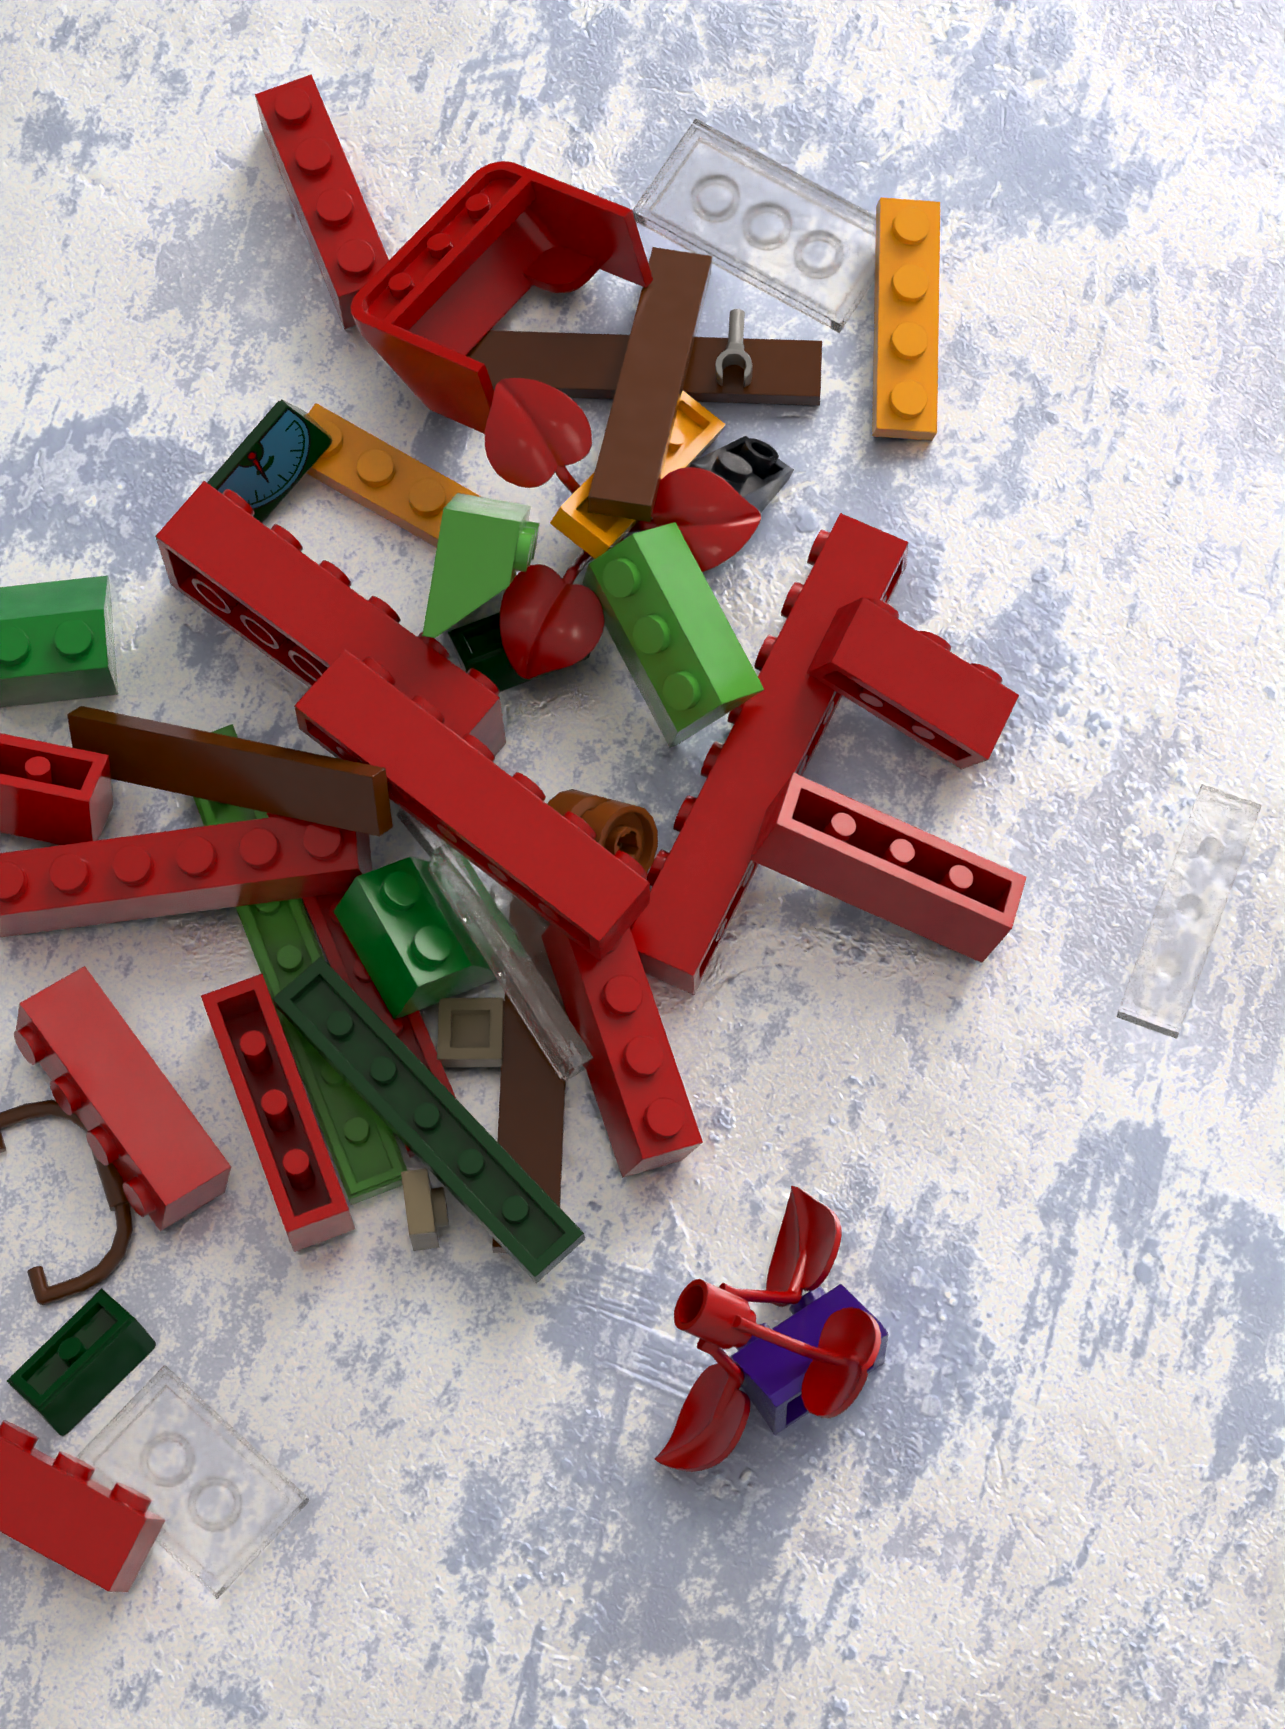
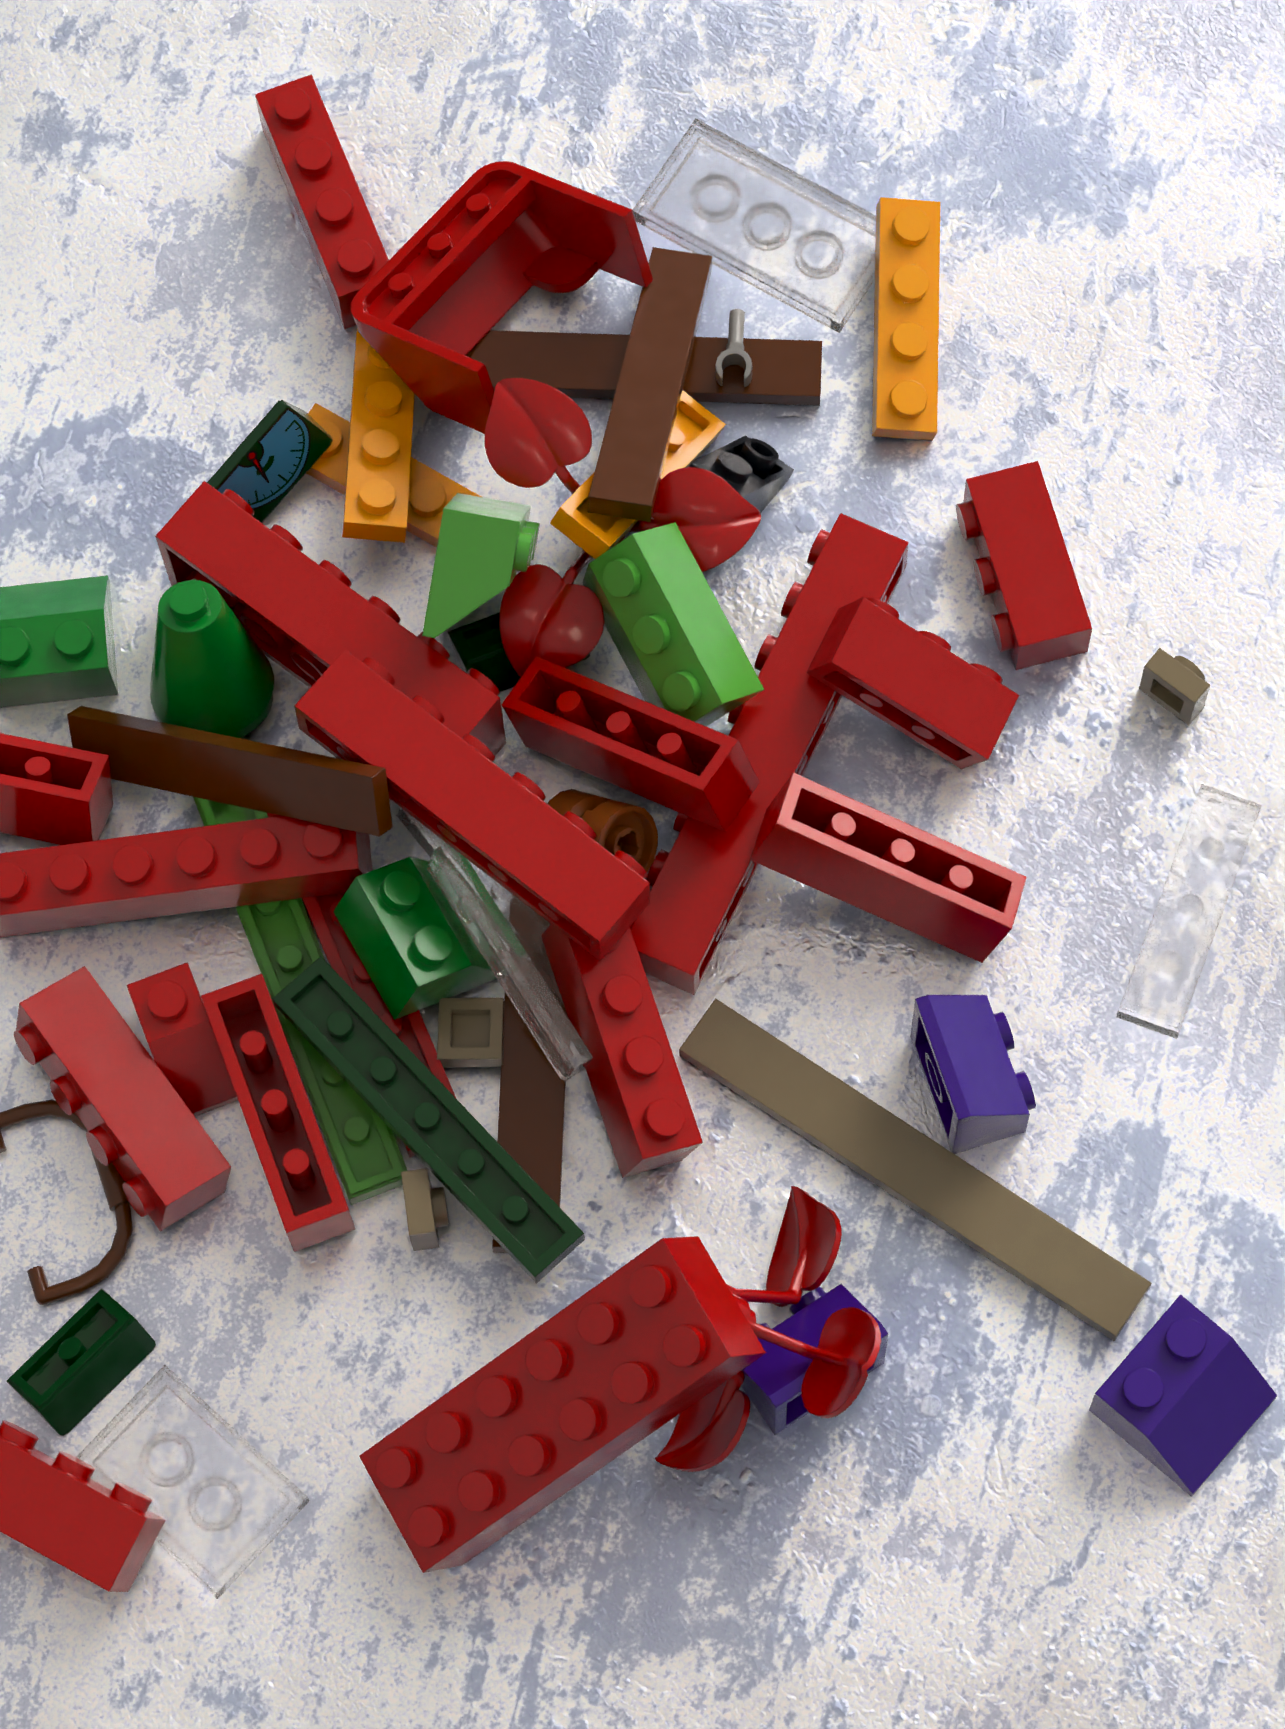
(182, 1038): none -> red slope
(207, 664): none -> green cone
(377, 450): none -> light orange plate
(562, 1403): none -> red brick
(631, 743): none -> red brick
(915, 1169): none -> dark tan tile
(969, 1070): none -> dark purple slope
(1024, 566): none -> red brick
(1175, 685): none -> dark tan plate
(1184, 1395): none -> dark purple slope

